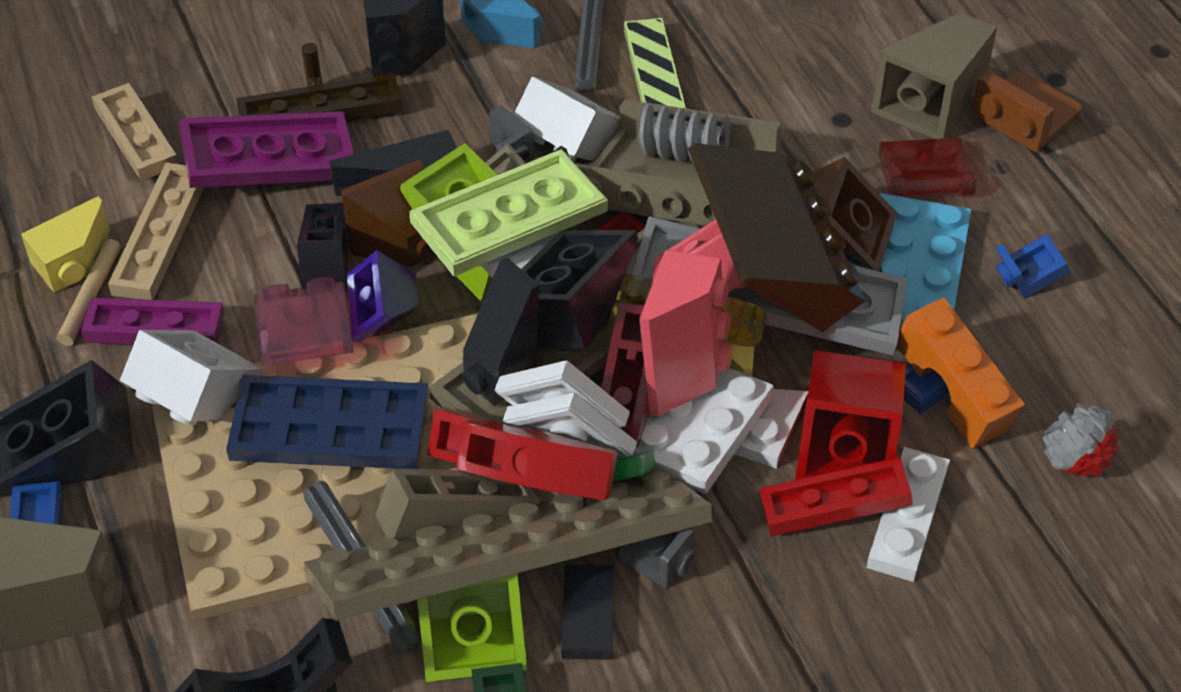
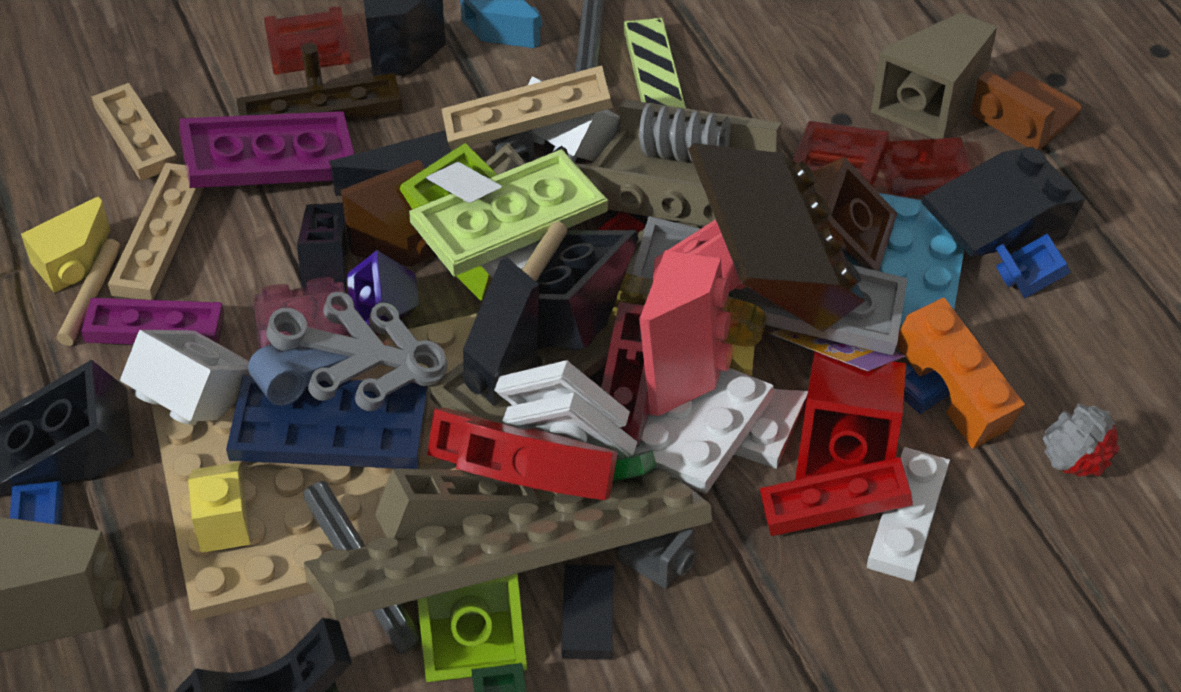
(219, 507): none -> light yellow slope
(286, 49): none -> clear red plate
(287, 373): none -> sand blue piece
(363, 350): none -> light grey plant
(464, 182): none -> white sticker
(527, 108): none -> tan plate
(545, 250): none -> tan bar
(831, 142): none -> clear red plate
(849, 354): none -> sticker
(1006, 203): none -> black slope

